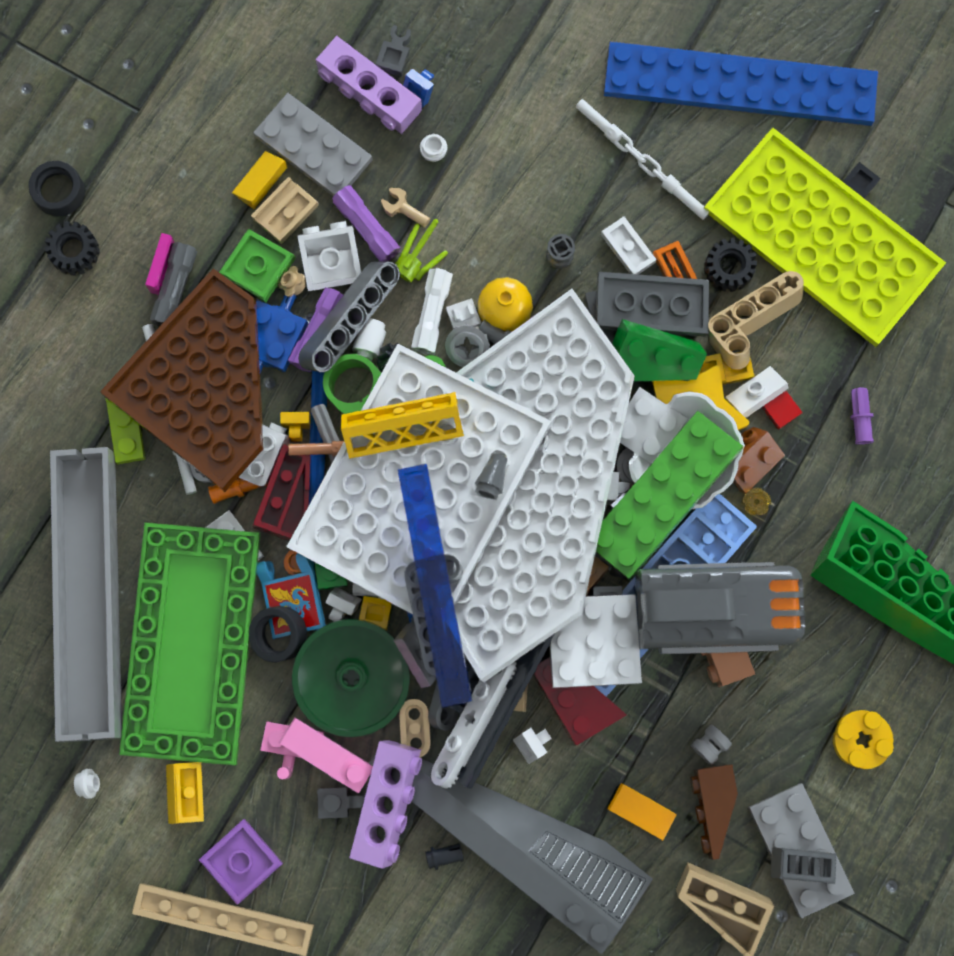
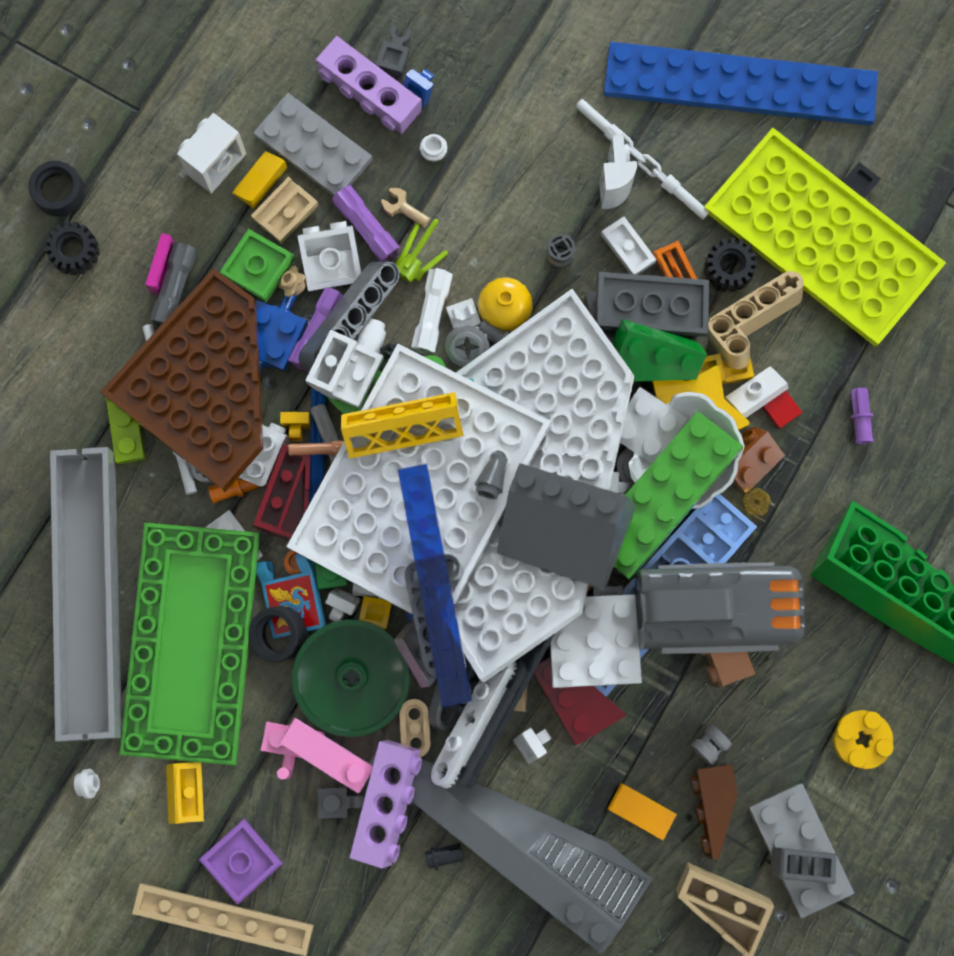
(211, 152): none -> white brick
(344, 369): none -> white brick
(564, 525): none -> dark grey slope
(617, 174): none -> white brick

